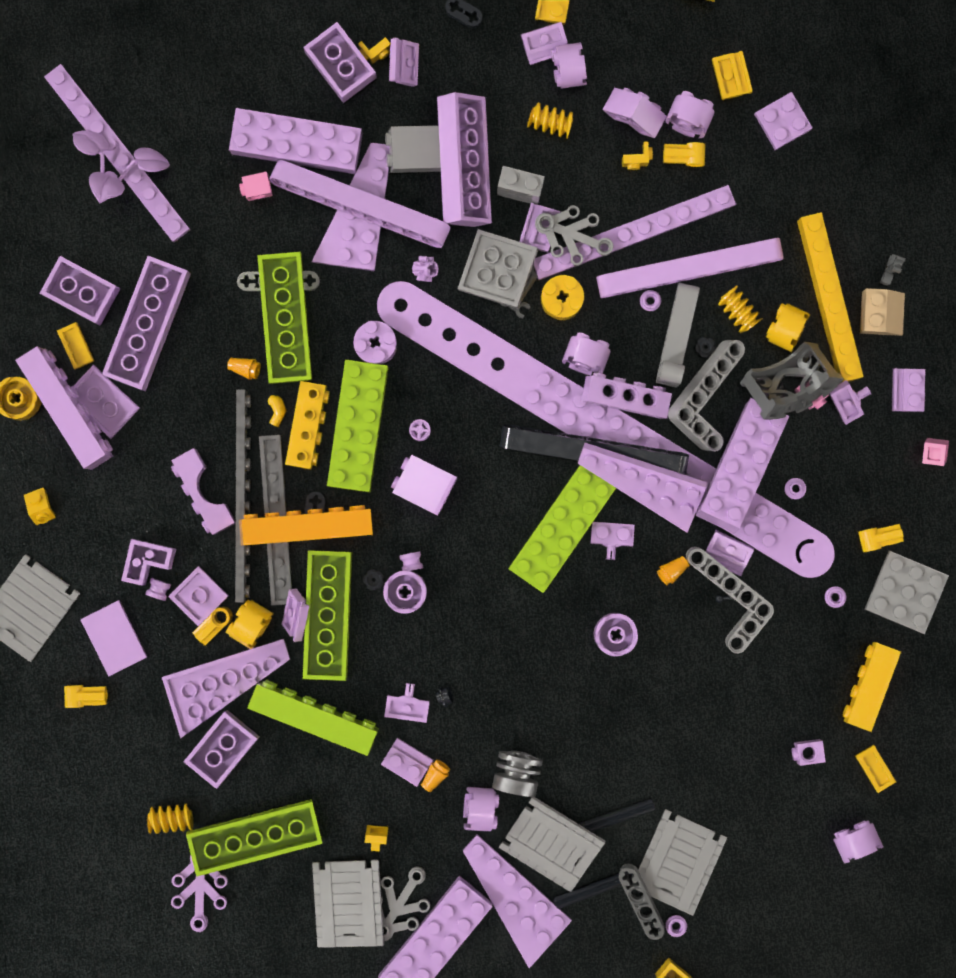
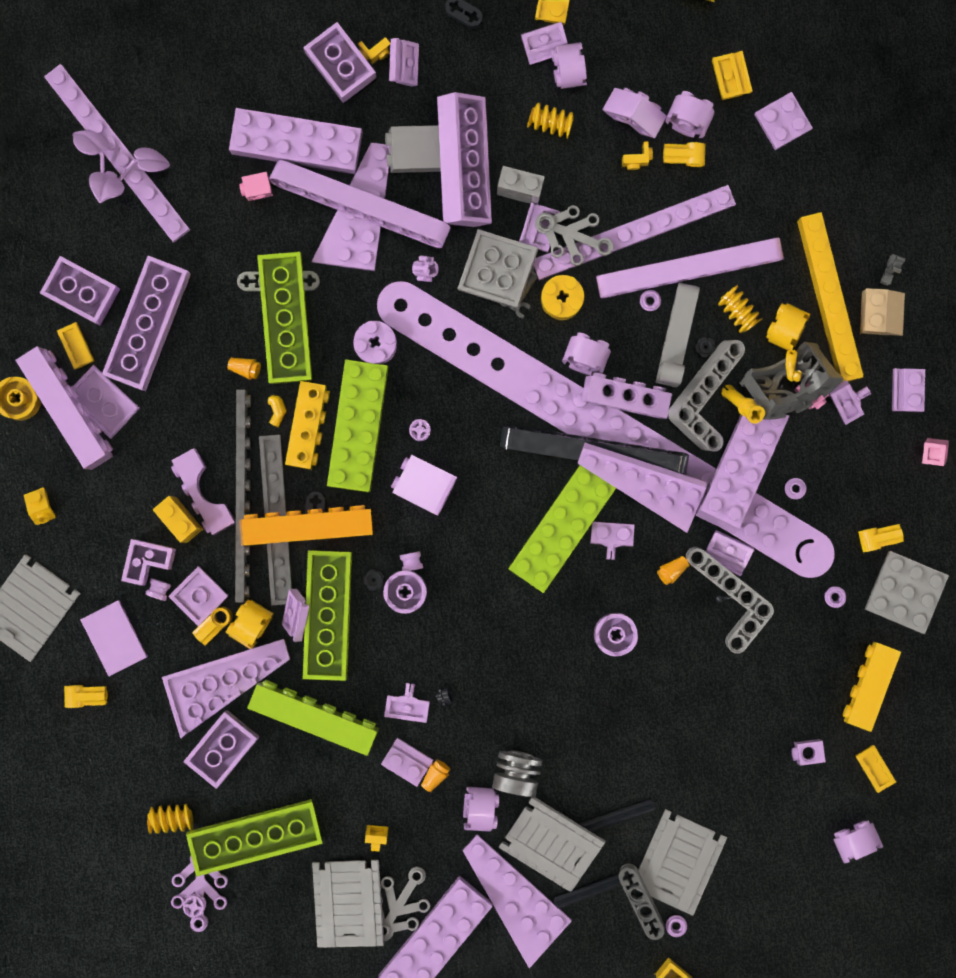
(178, 519): none -> yellow brick
(193, 910): none -> lavender wheel
(746, 406): none -> yellow pin
(792, 374): none -> yellow arm

